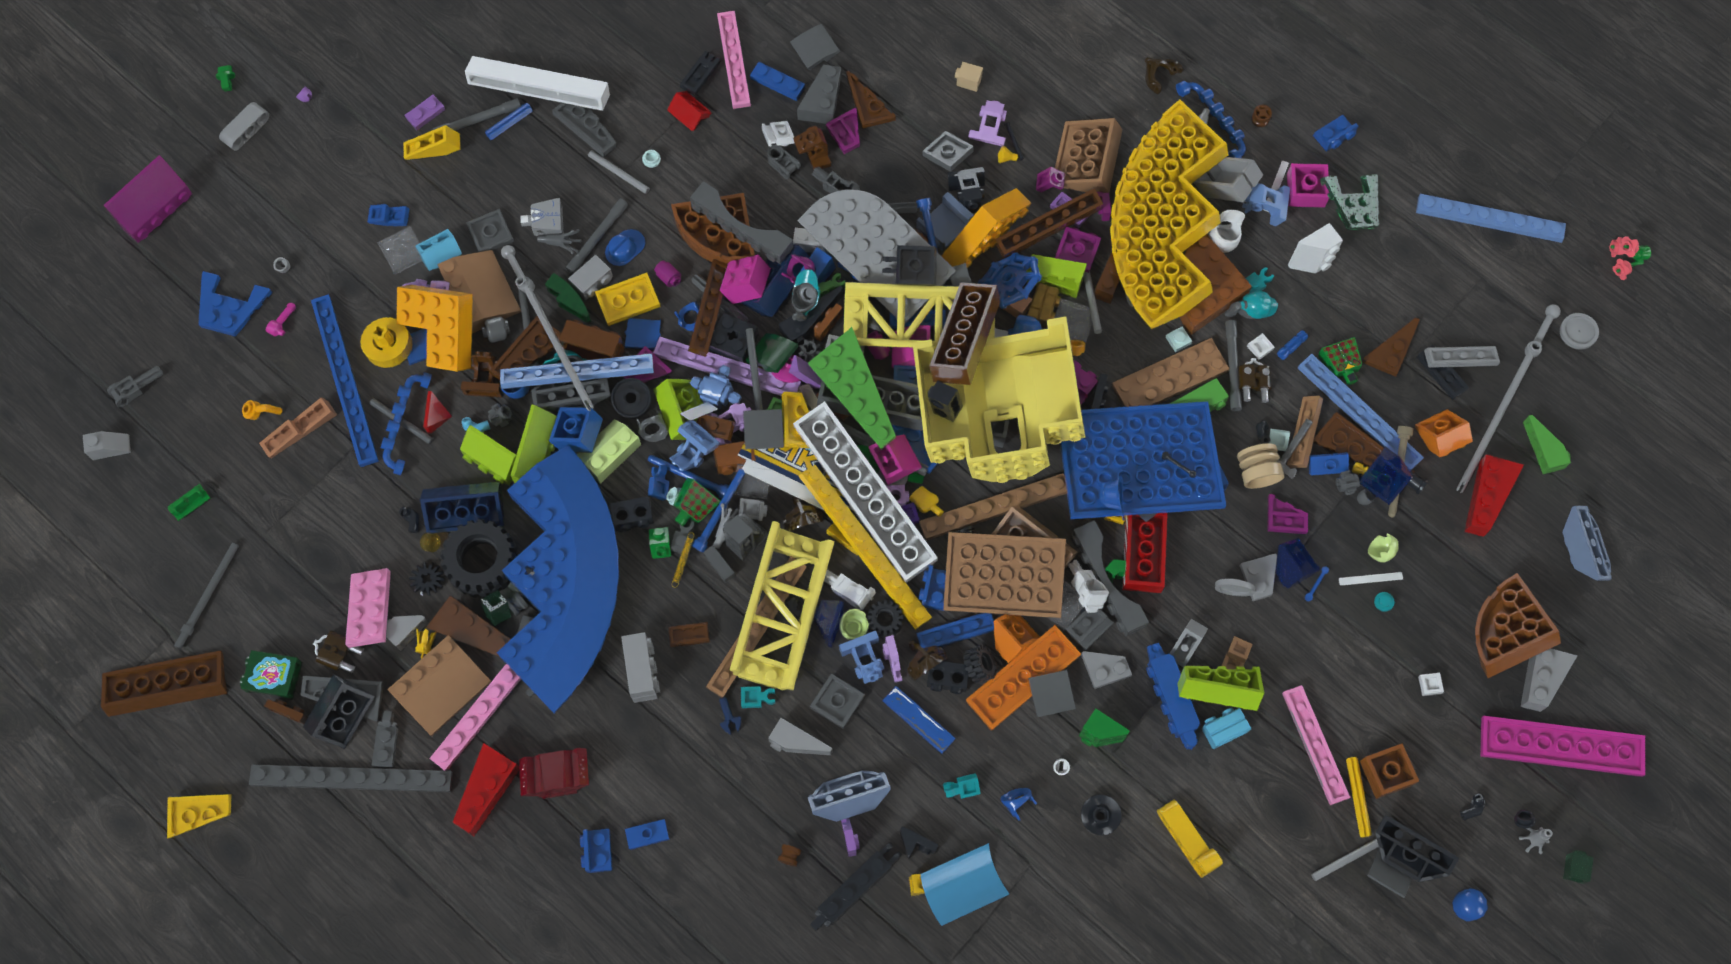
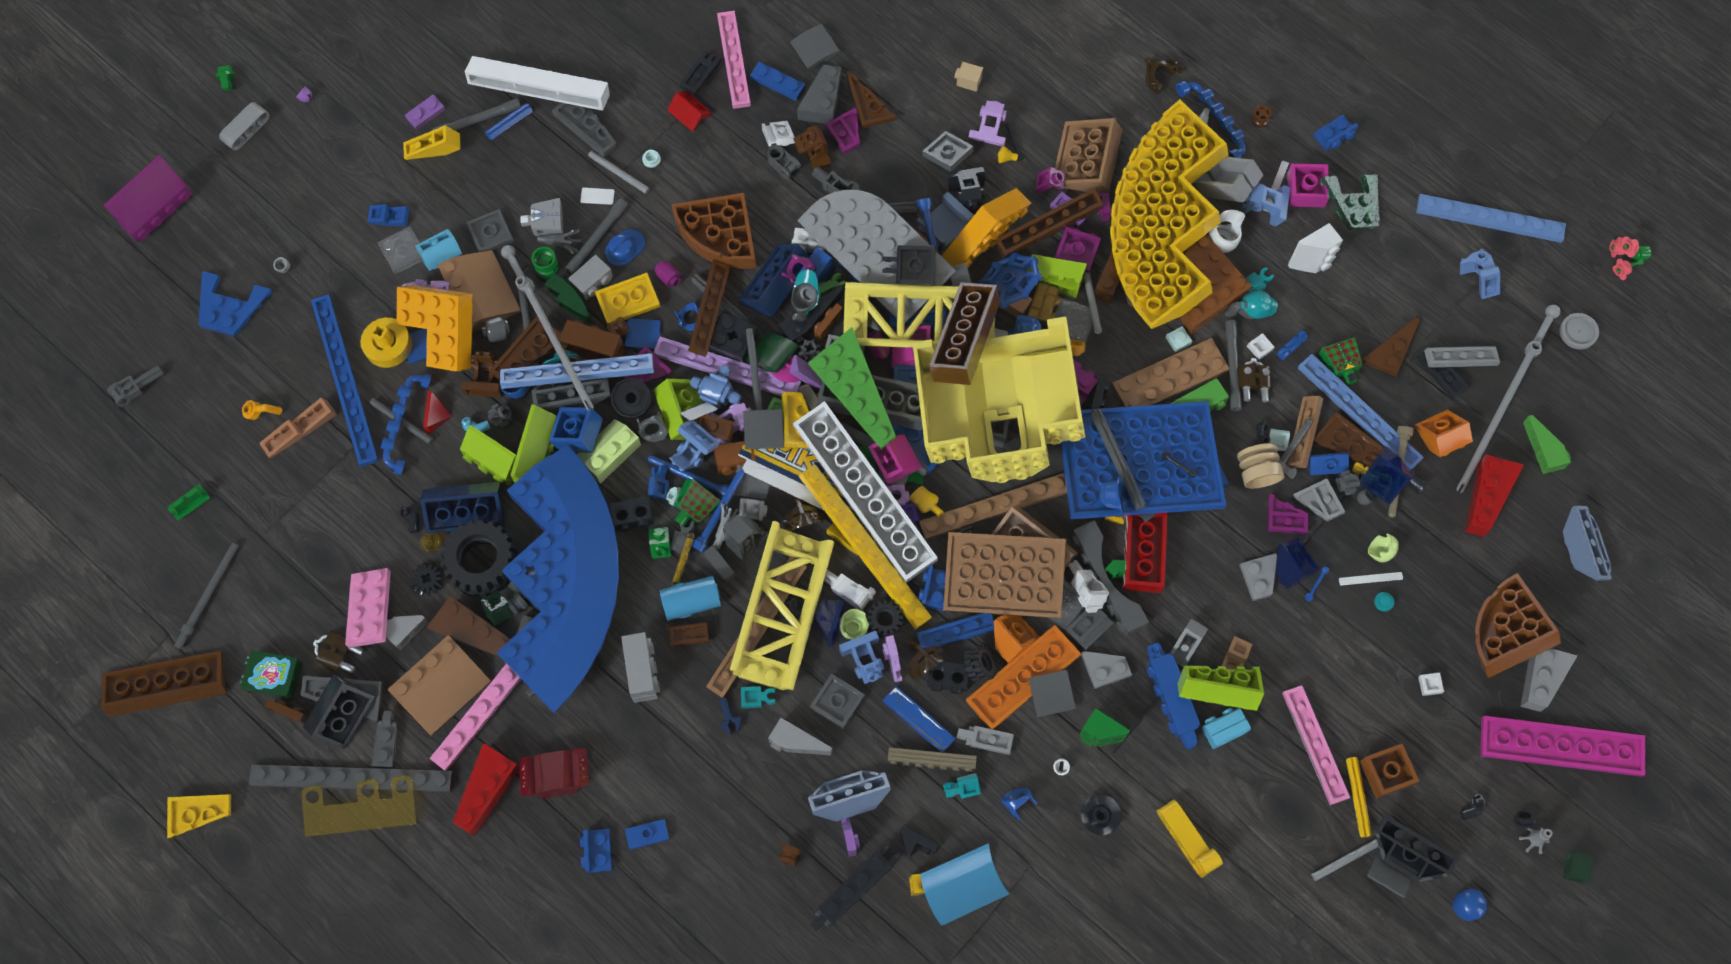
(106, 444): light grey slope -> none
(275, 326): dark pink piece -> none
(360, 815): none -> clear yellow piece
(423, 642): yellow piece -> none
(545, 262): none -> green wheel
(597, 196): none -> white sticker
(618, 326): none -> reddish brown wheel
(690, 598): none -> dark azure piece
(745, 279): dark pink brick -> none
(770, 242): dark grey arch -> none
(932, 759): none -> dark tan piece
(945, 401): black brick -> none
(987, 739): none -> light grey hinge
(1118, 459): none -> dark grey axle
(1234, 587): light grey piece -> none
(1321, 500): none -> light grey wing
(1488, 277): none -> medium blue tile

